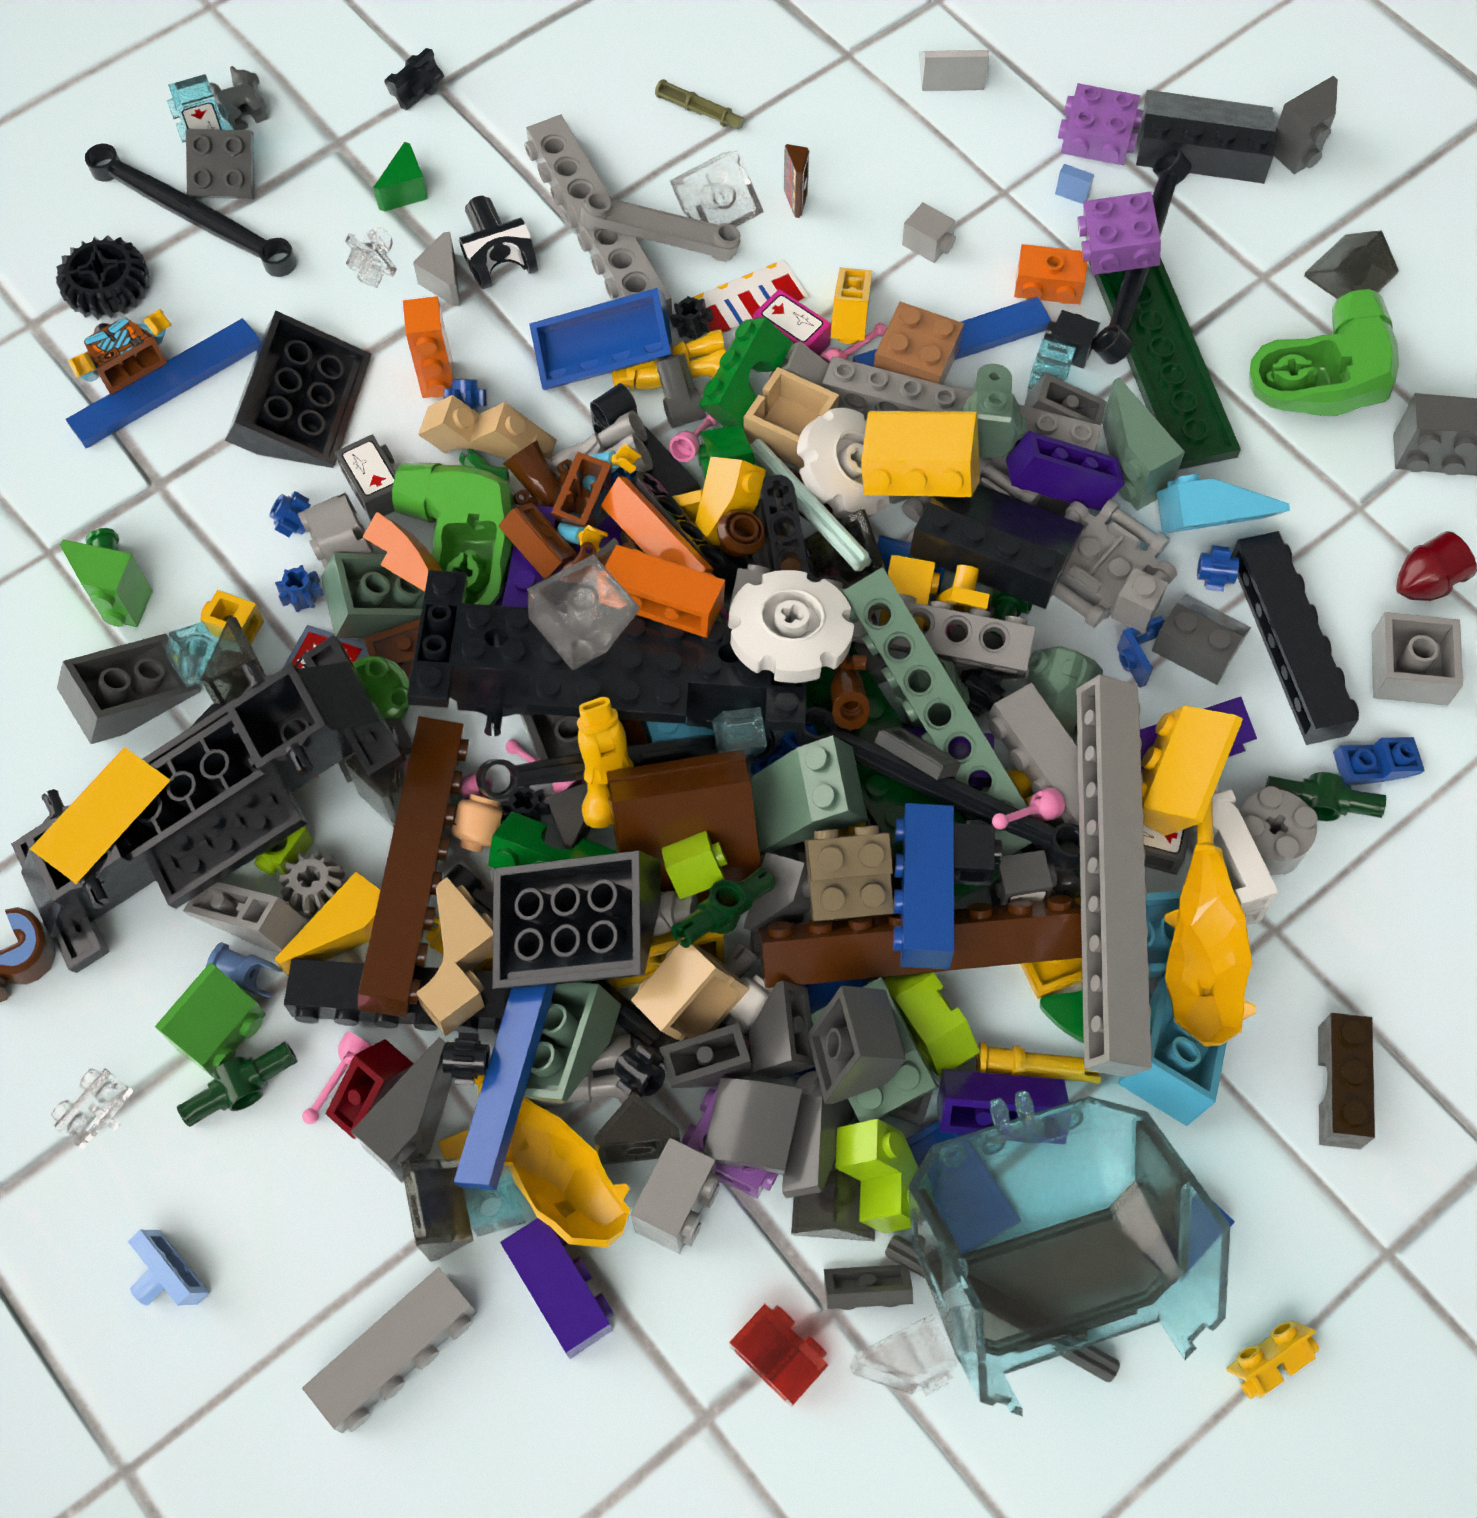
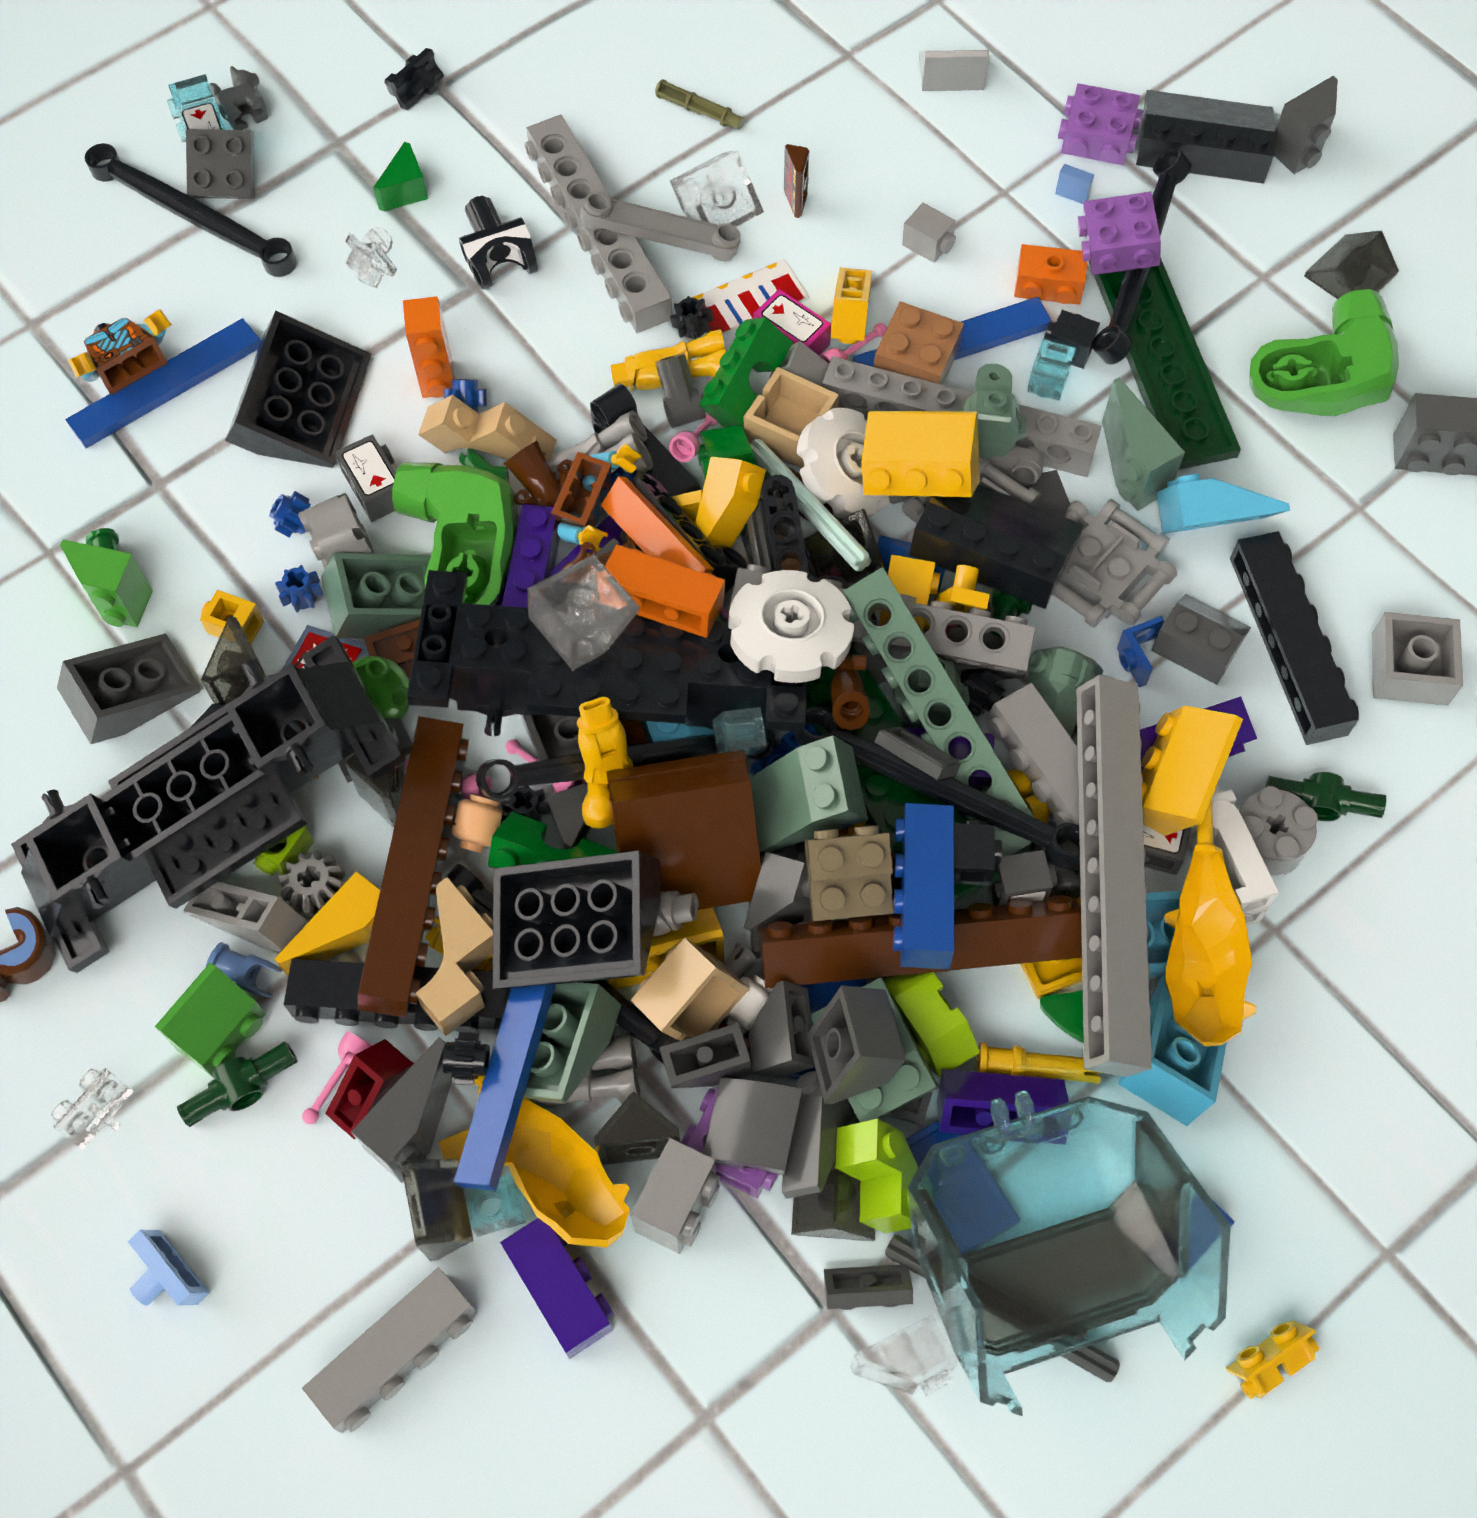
(100, 815): yellow sticker -> none
(102, 277): black gear -> none
(190, 652): clear light blue brick -> none
(405, 553): slope -> none
(437, 269): light grey slope -> none
(537, 539): dark orange slope -> none
(602, 338): blue slope -> none
(640, 1071): black gear -> none
(694, 864): lime brick -> none
(723, 907): dark green pin -> none
(741, 533): reddish brown cone -> none
(779, 1354): clear red brick -> none
(1044, 805): bright pink hinge -> none
(1064, 471): dark purple brick -> none
(1065, 399): dark grey slope -> none
(1139, 600): light grey brick -> none
(1217, 568): blue gear -> none
(1348, 1104): dark brown arch -> none
(1380, 762): blue slope -> none
(1436, 567): dark red helmet -> none

